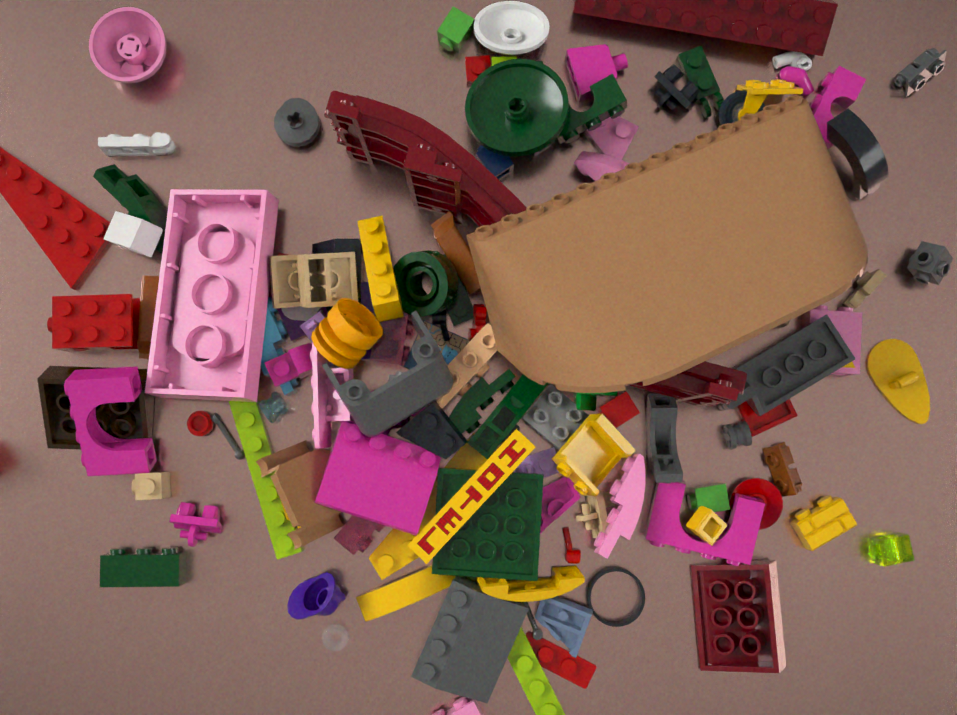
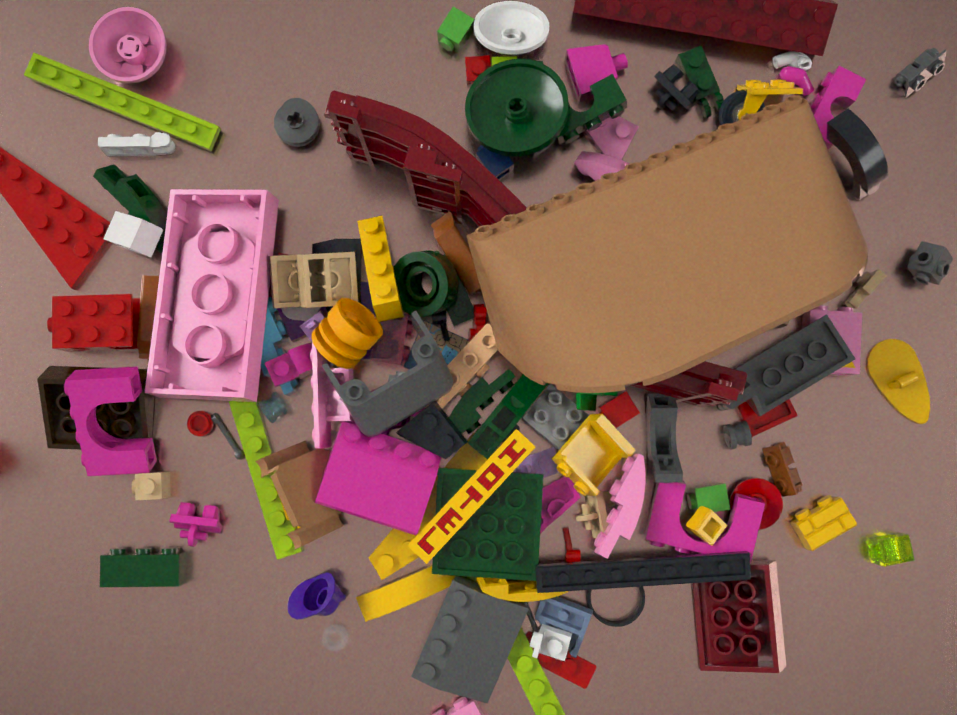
(122, 101): none -> lime plate
(356, 533): clear pink brick -> none
(551, 642): none -> white bracket
(643, 572): none -> black tile

